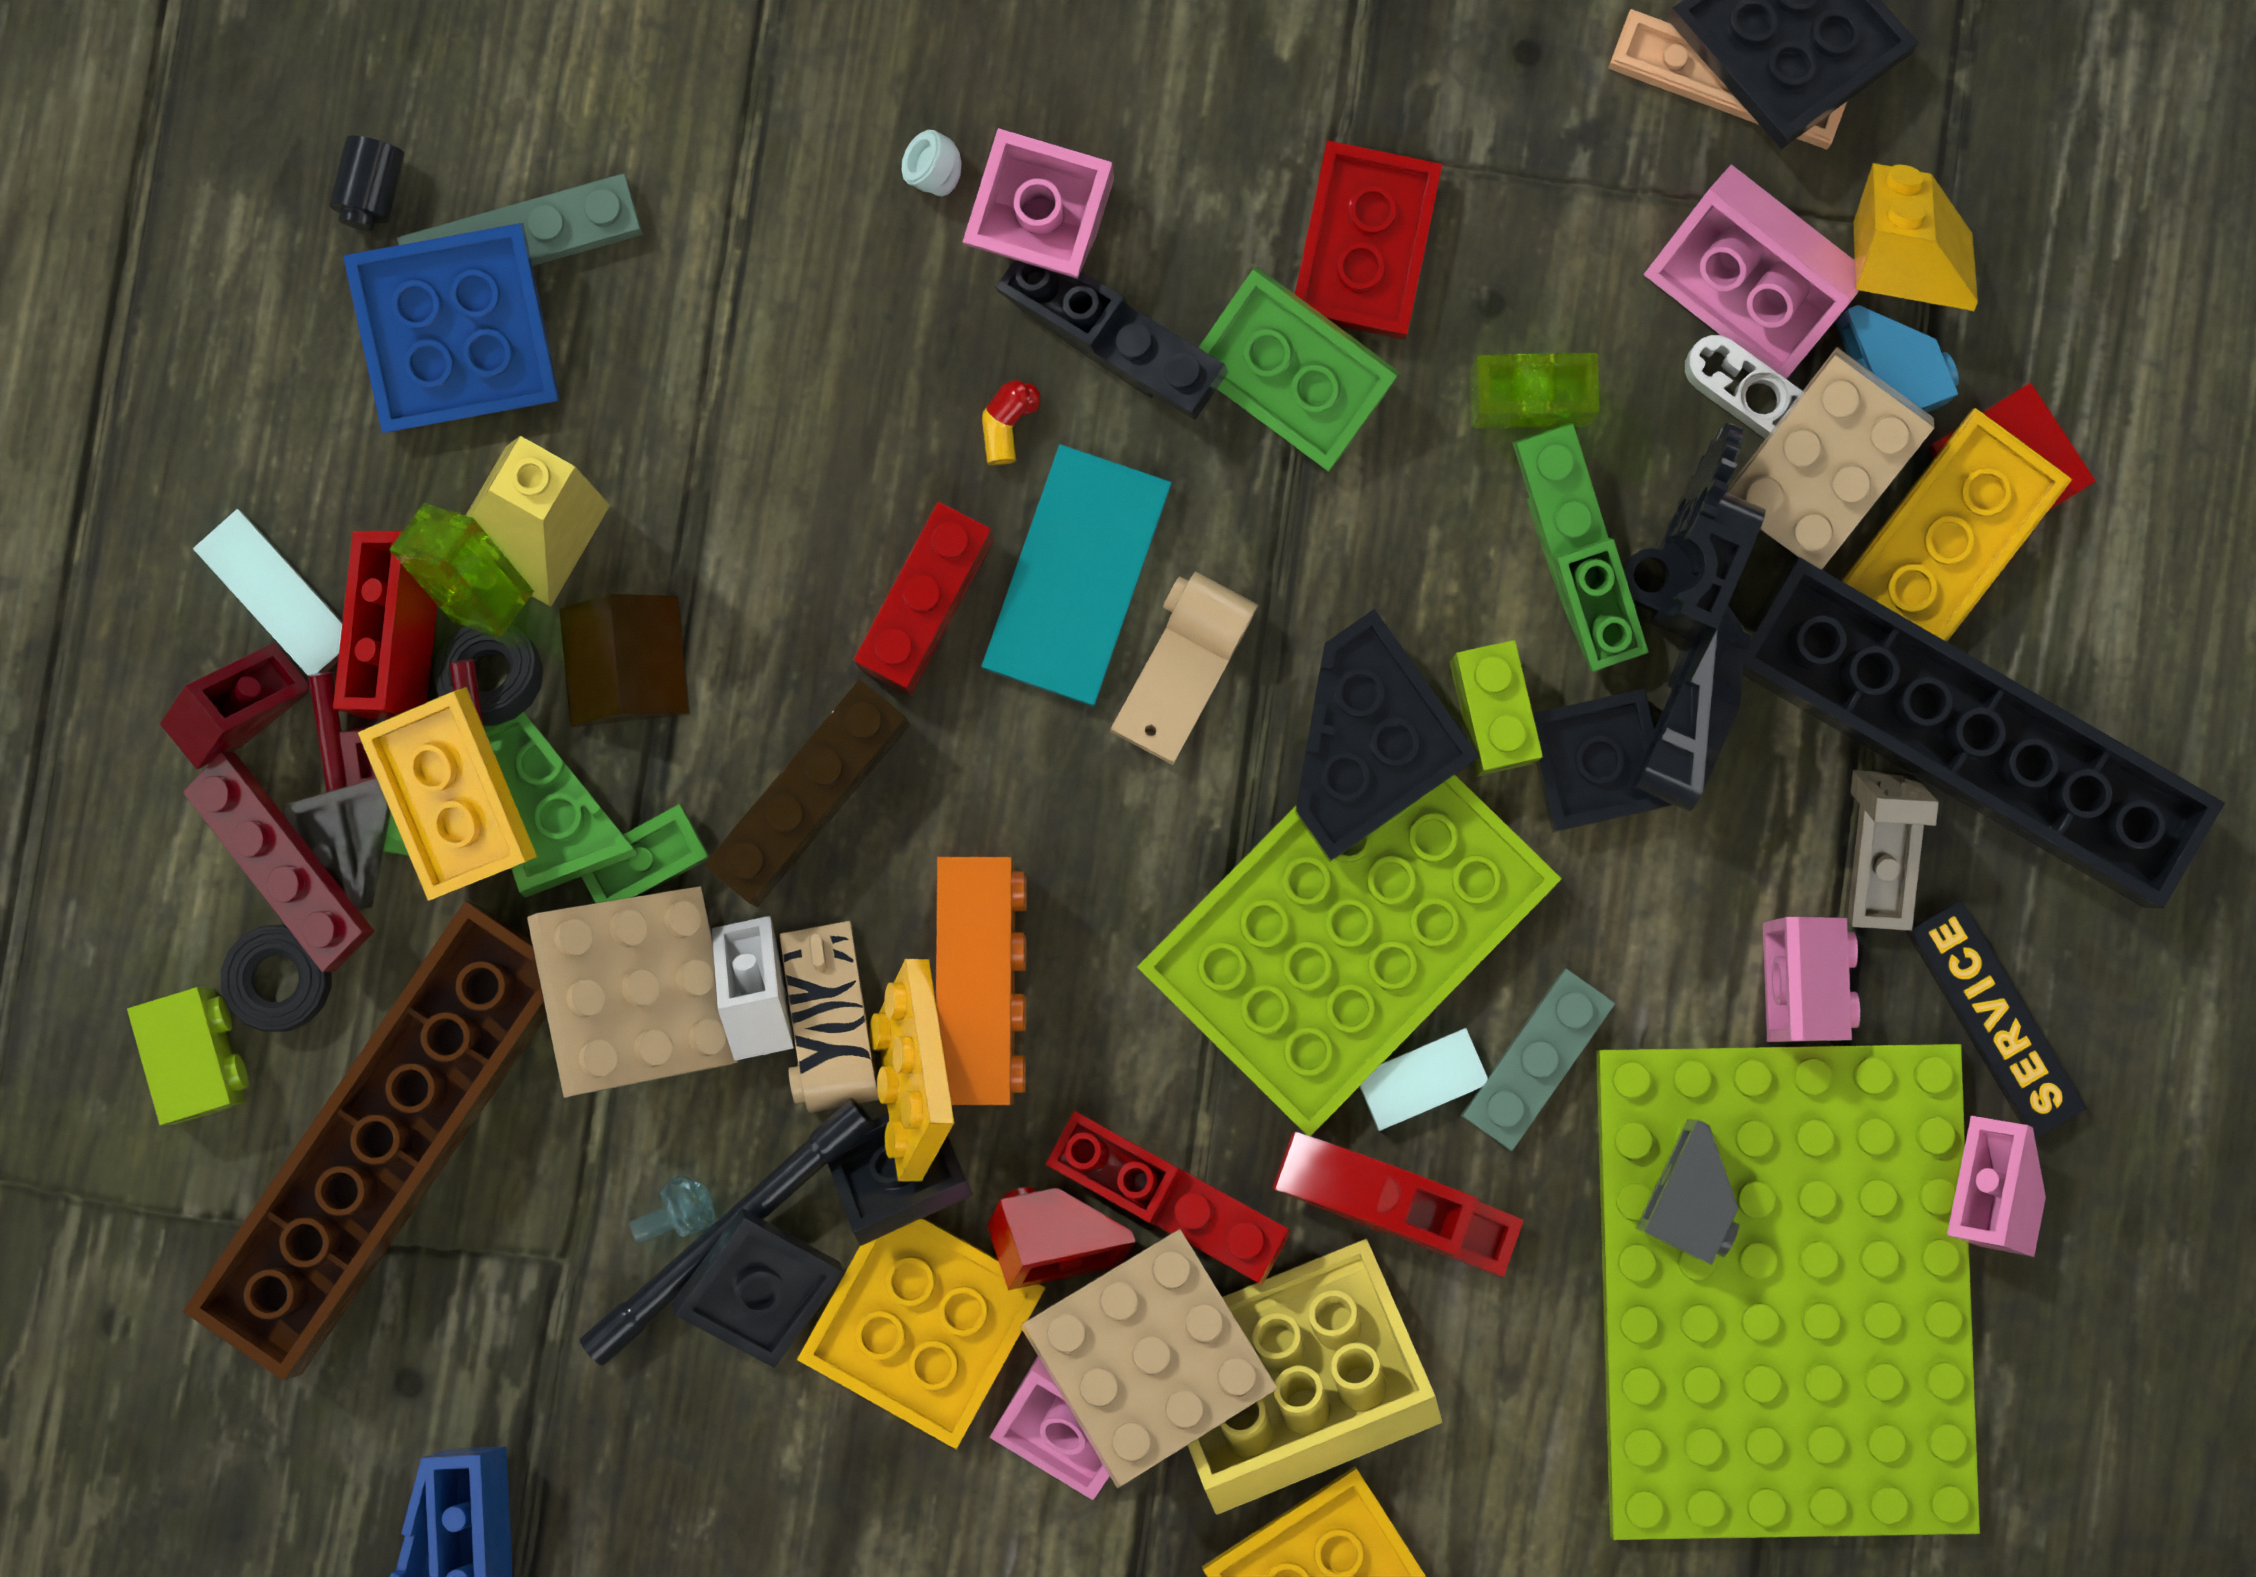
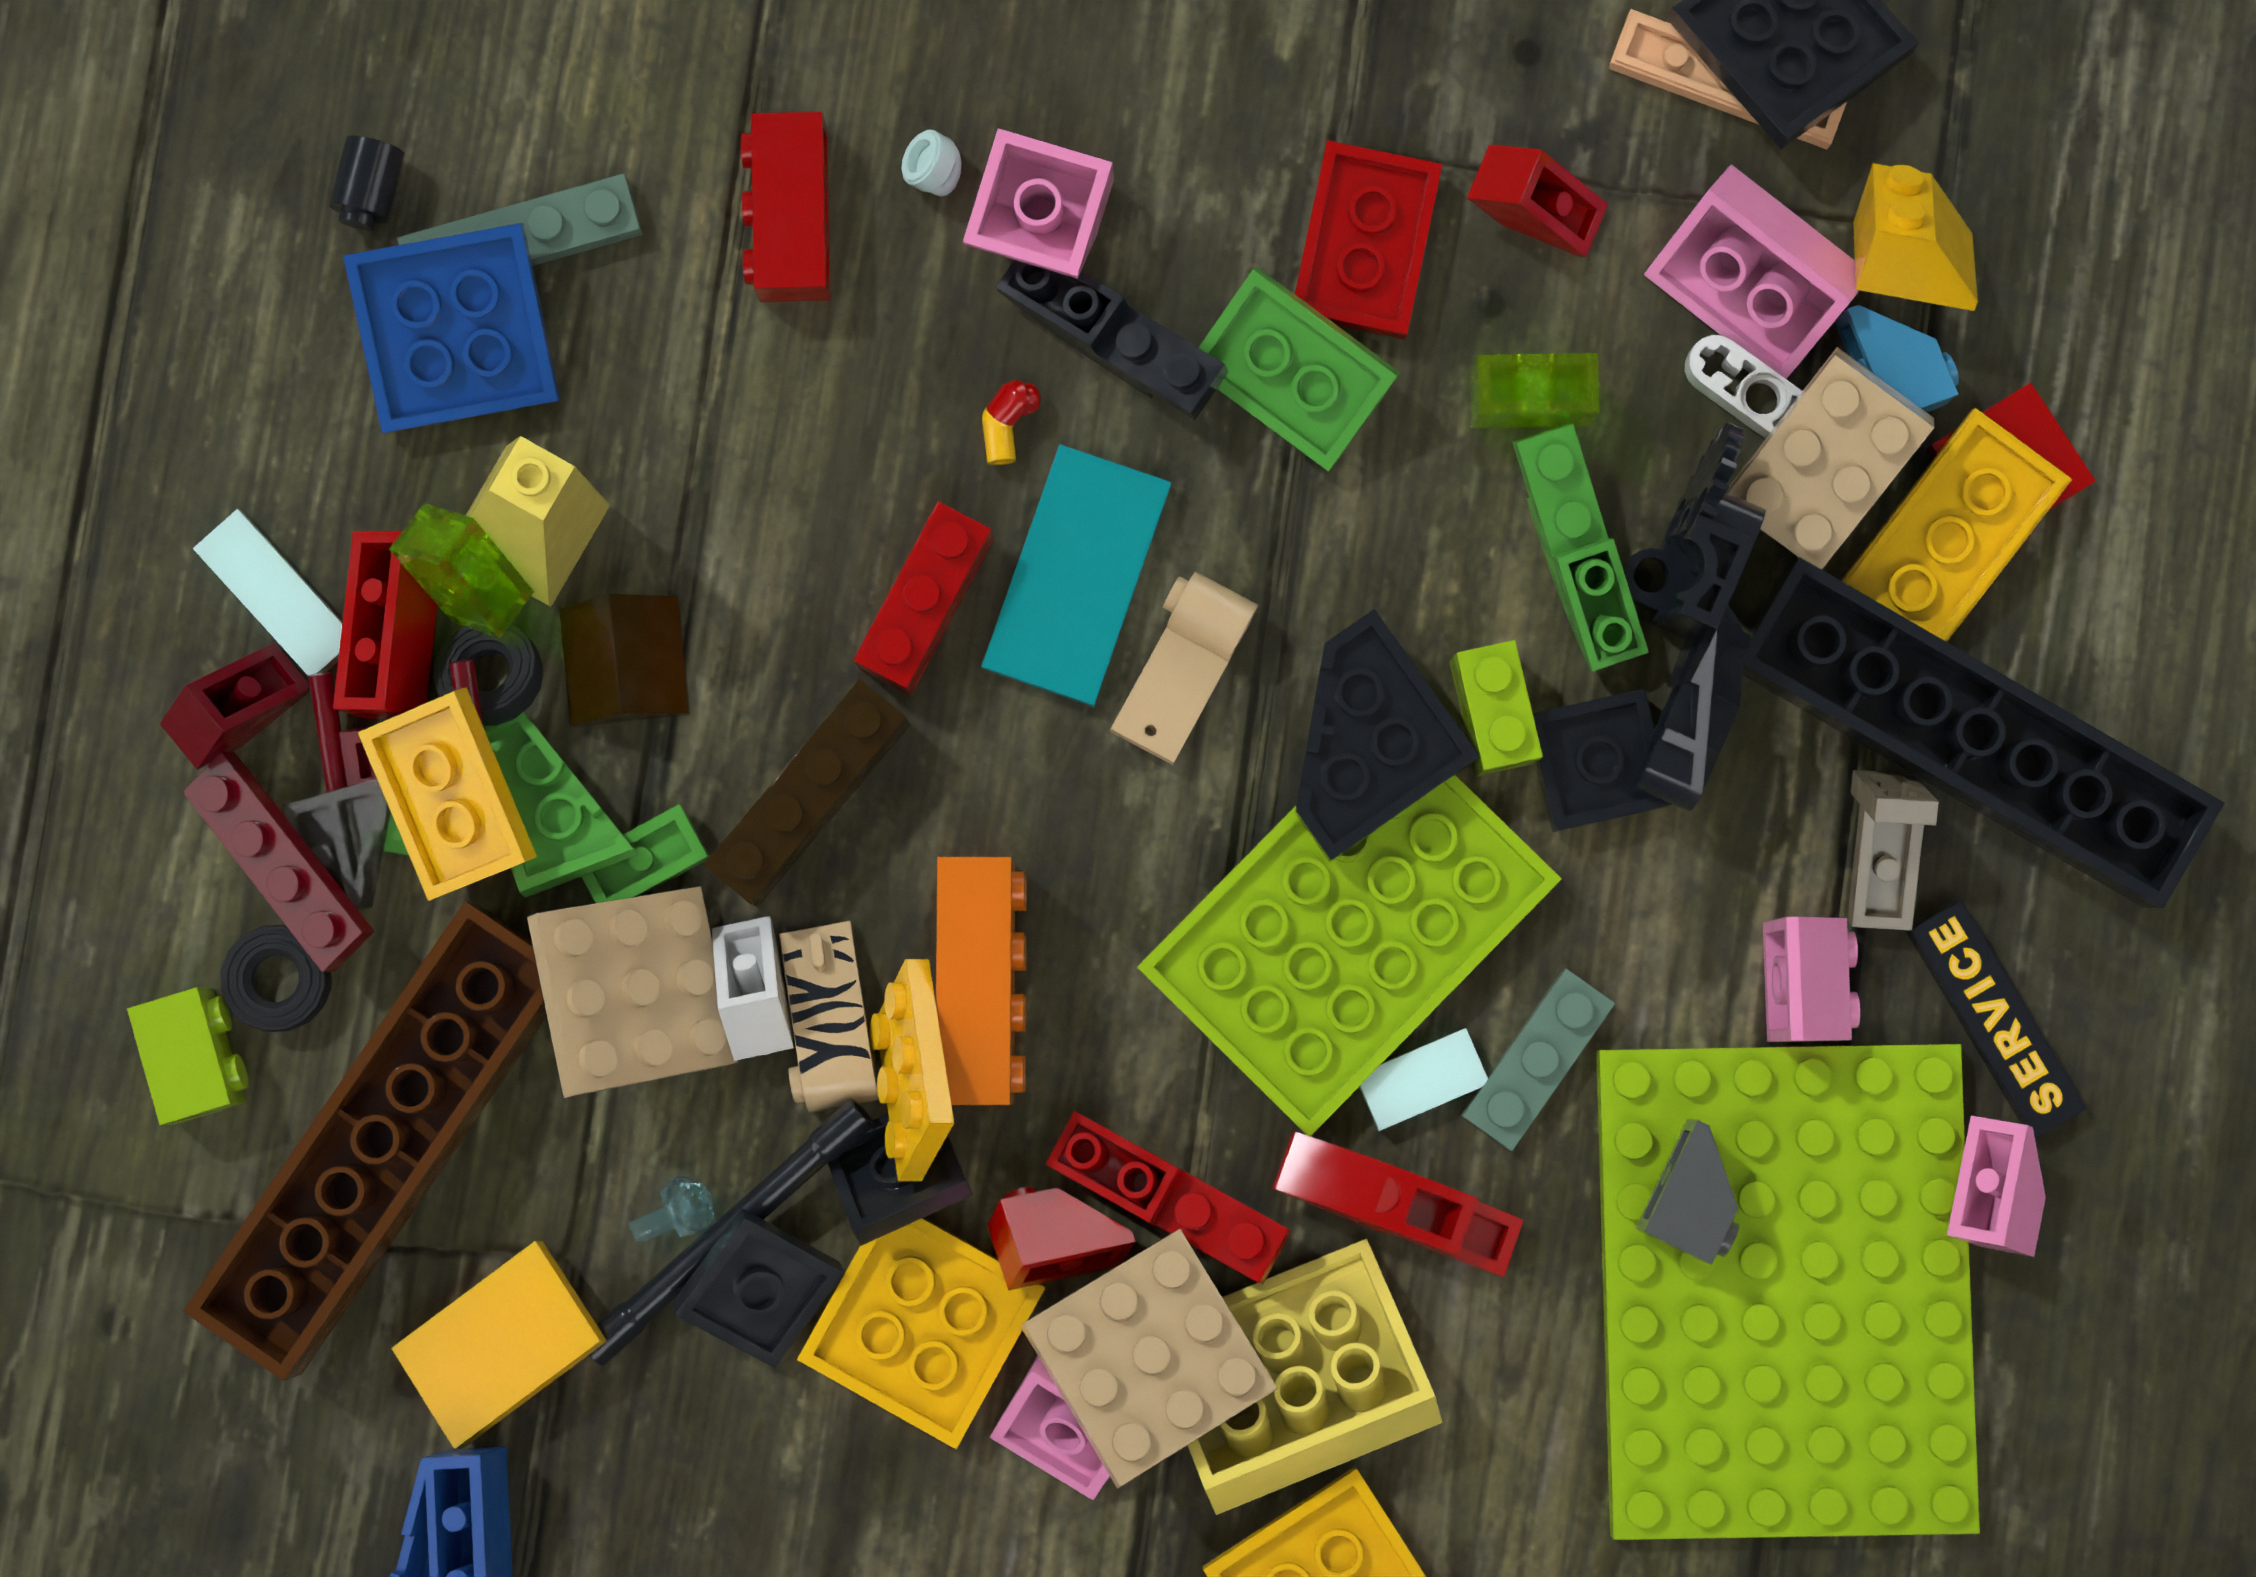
(498, 1344): none -> yellow tile
(787, 207): none -> red brick
(1537, 198): none -> red slope

